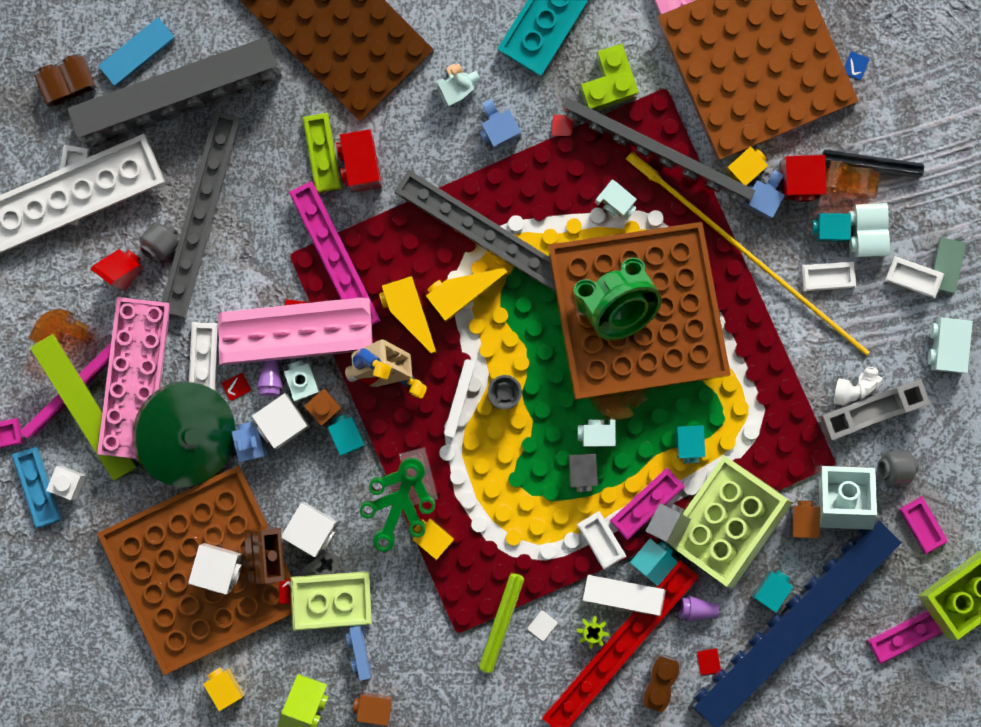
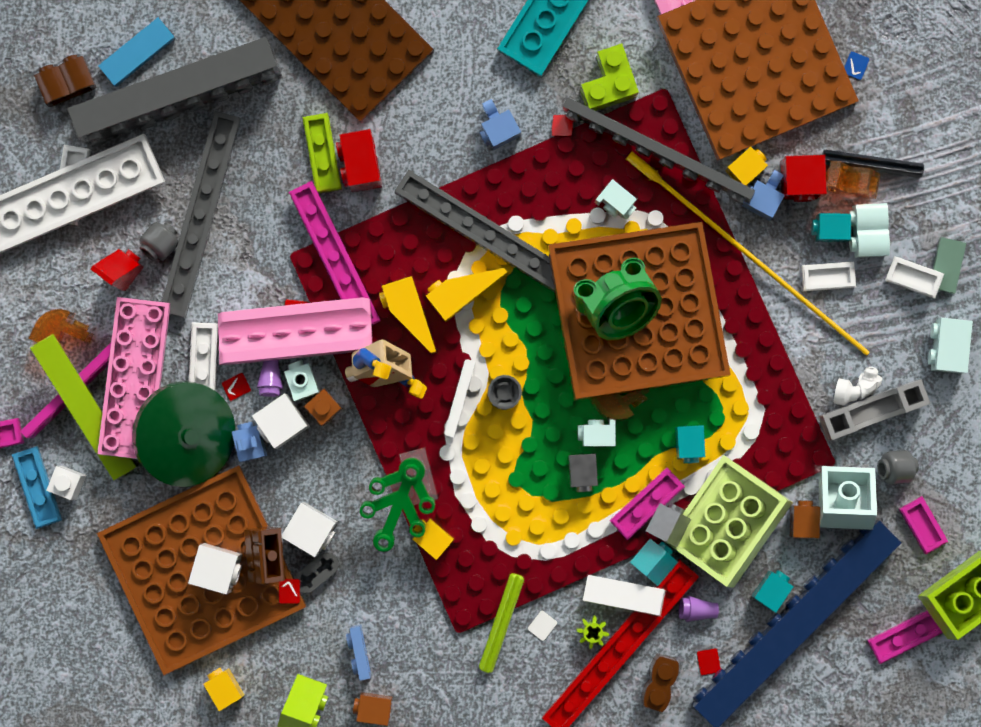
(330, 600): yellowish green tile -> none
(346, 434): teal brick -> none
(457, 85): light aqua piece -> none
(601, 540): white tile -> none

